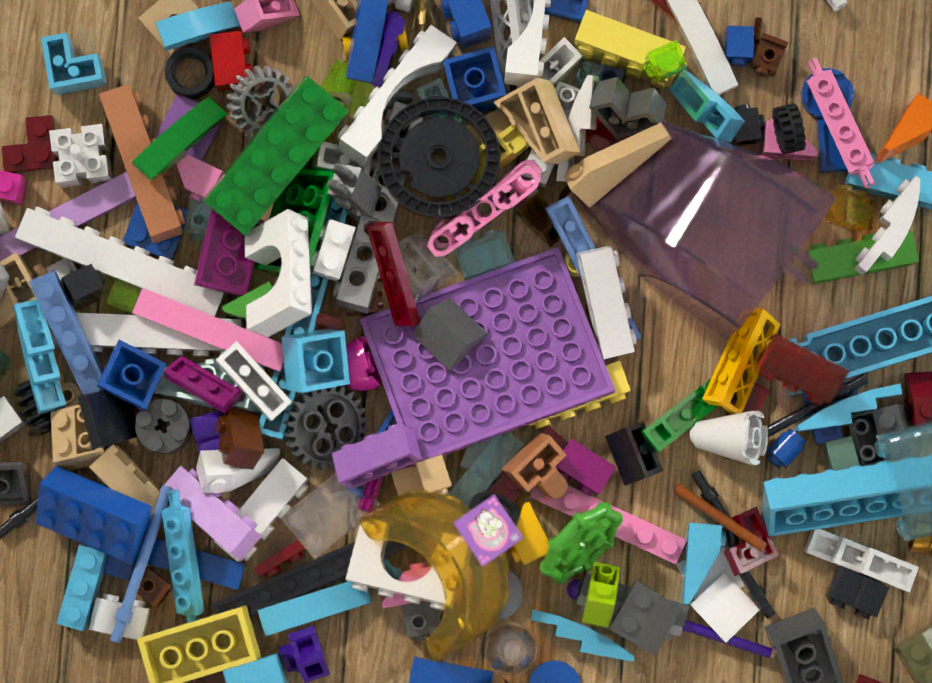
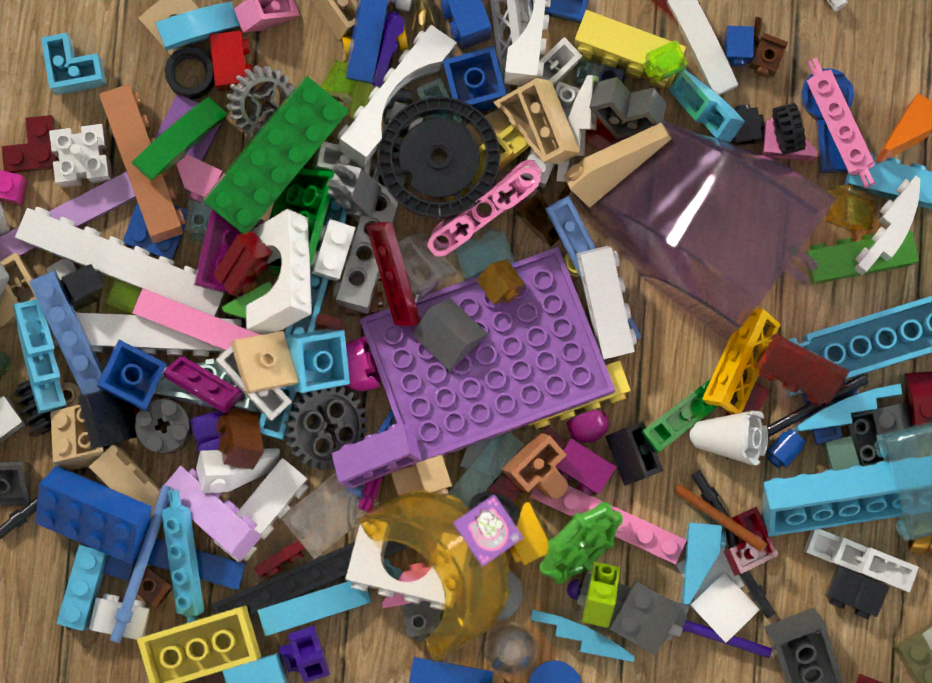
(243, 264): none -> dark red brick
(264, 362): none -> tan plate
(500, 282): none -> pearl gold brick
(588, 426): none -> magenta hair

